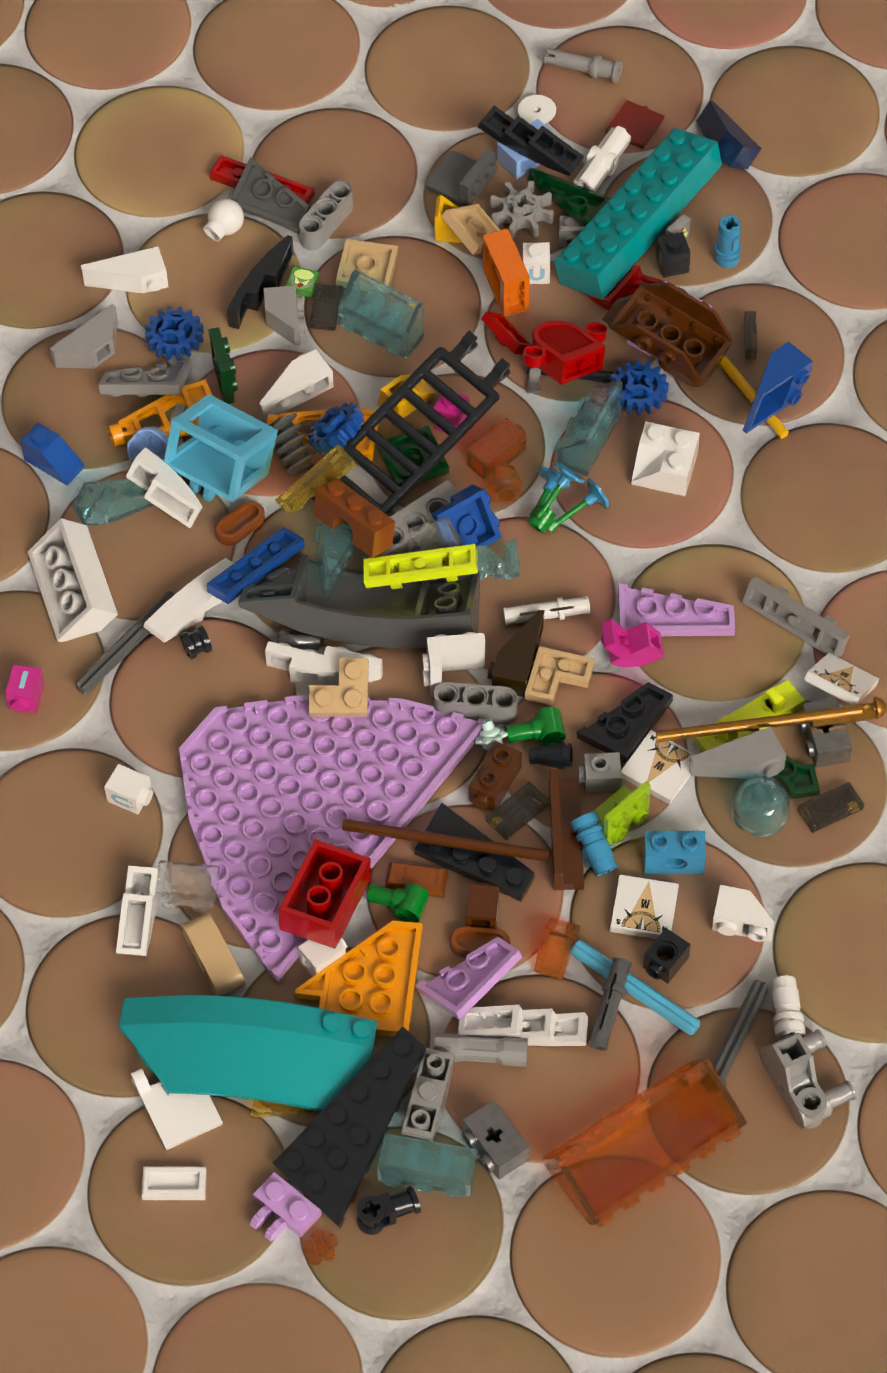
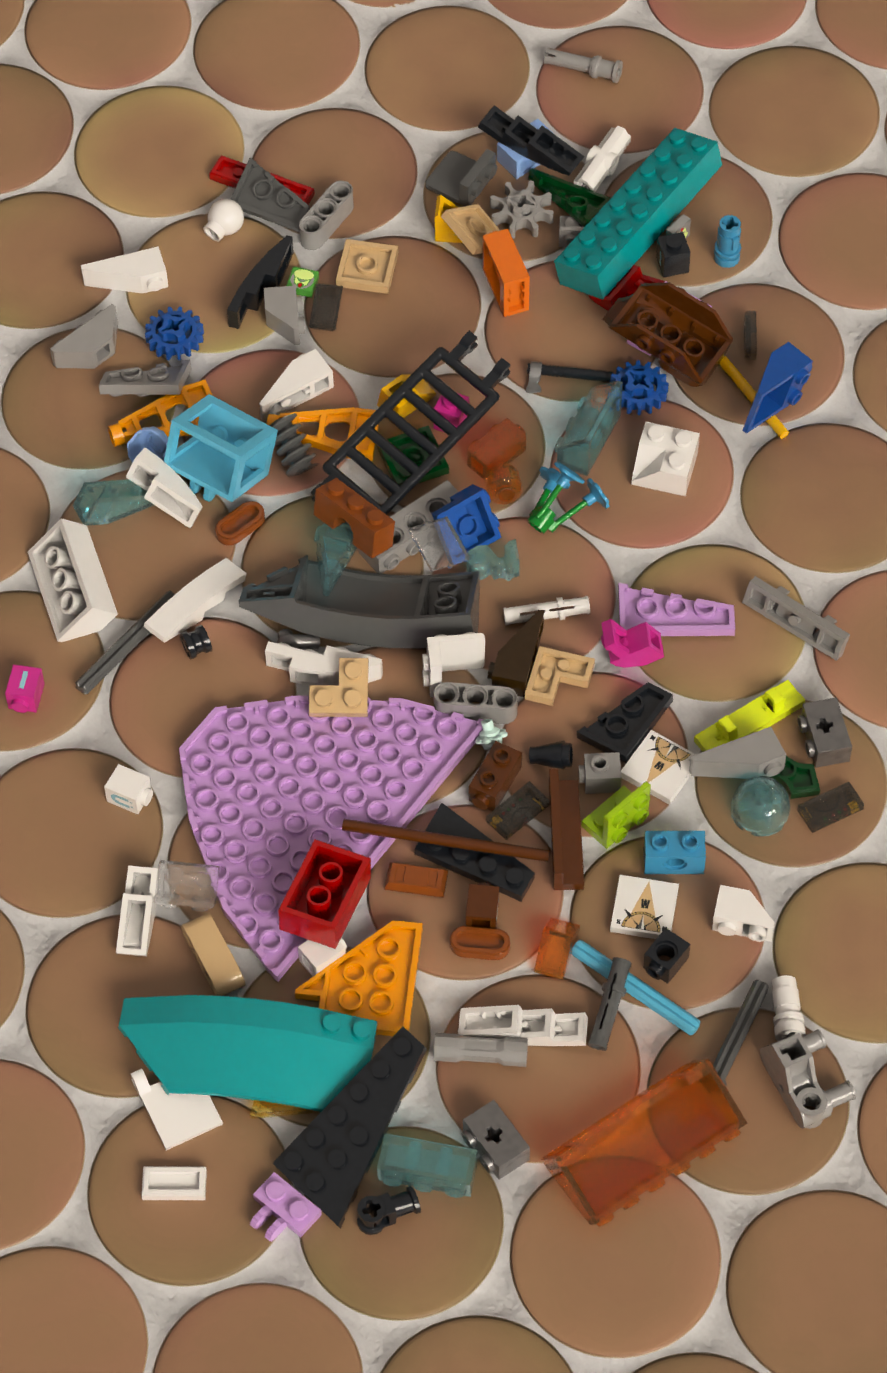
(50, 454): blue slope -> none
(223, 365): dark green plate -> none
(255, 565): blue plate -> none
(320, 1247): clear orange plant -> none
(332, 466): clear yellow wing -> none
(335, 427): blue gear -> none
(381, 314): clear light blue slope -> none
(406, 902): green pin -> none
(420, 566): neon yellow hinge -> none
(429, 1095): light grey slope -> none
(465, 984): lavender wing -> none
(505, 332): red plate -> none
(537, 107): white piece -> none
(537, 262): white brick -> none
(545, 726): green pin -> none
(566, 350): red piece -> none
(595, 845): dark azure axle -> none
(638, 122): clear red piece -> none
(735, 146): dark blue slope -> none
(818, 718): pearl gold bar -> none
(841, 679): white tile -> none

